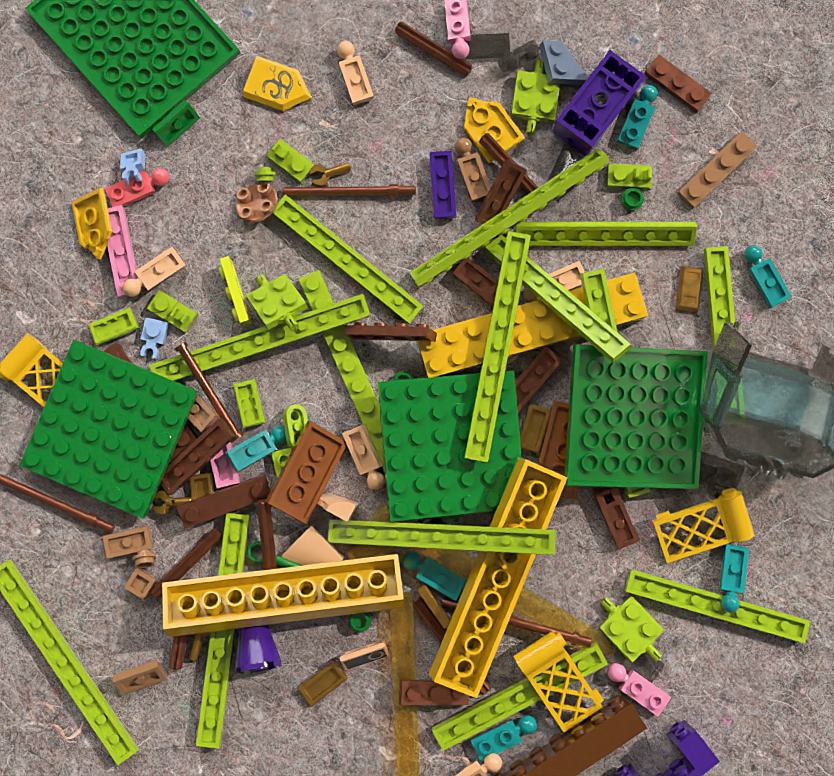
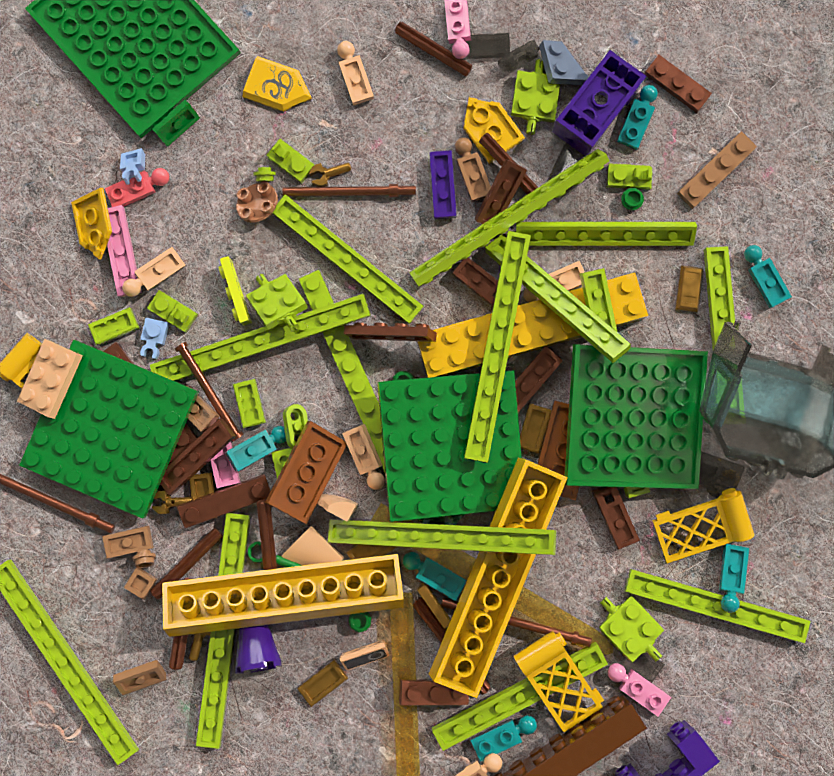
(49, 378): none -> light nougat plate

